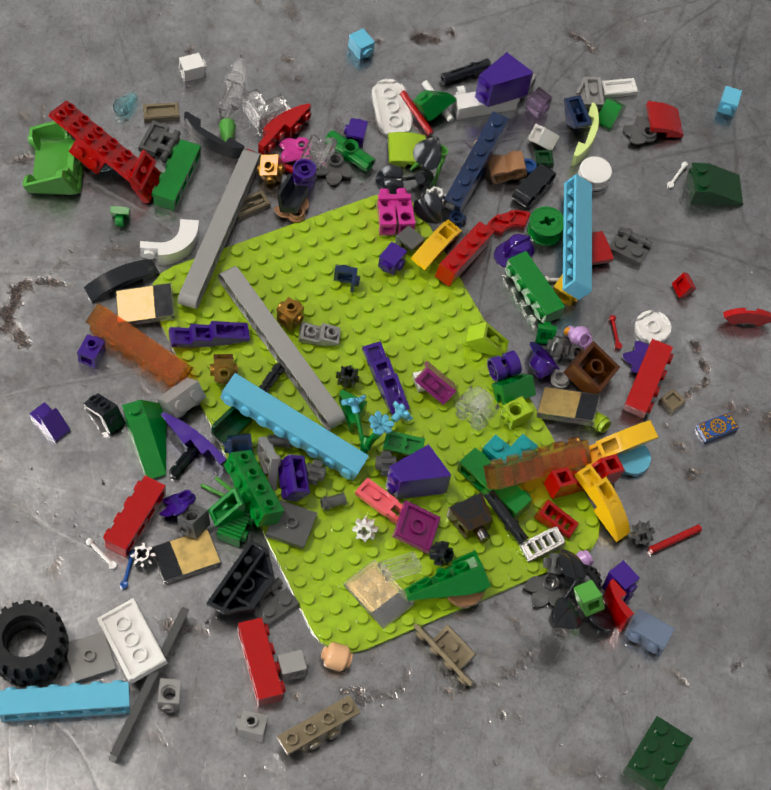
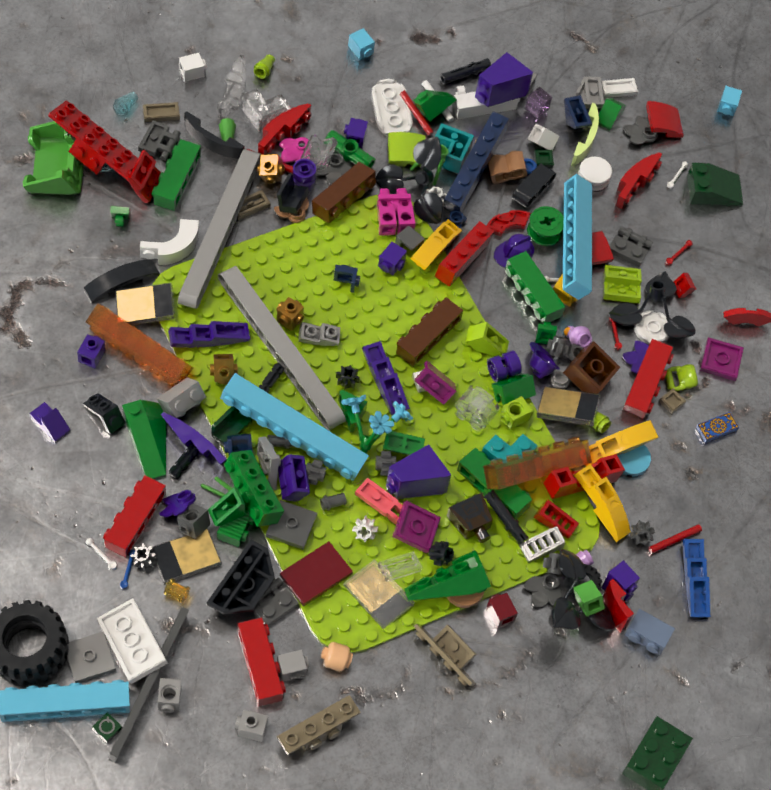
(106, 727): none -> dark green tile
(176, 590): none -> clear yellow bush
(263, 67): none -> lime cone
(316, 573): none -> dark red tile
(344, 192): none -> reddish brown brick
(429, 331): none -> reddish brown brick
(458, 145): none -> teal brick
(501, 609): none -> dark red brick
(622, 284): none -> lime slope
(637, 176): none -> red slope
(657, 290): none -> black plant
(669, 261): none -> red hinge
(686, 376): none -> lime piece
(696, 578): none -> blue slope
(721, 359): none -> magenta tile

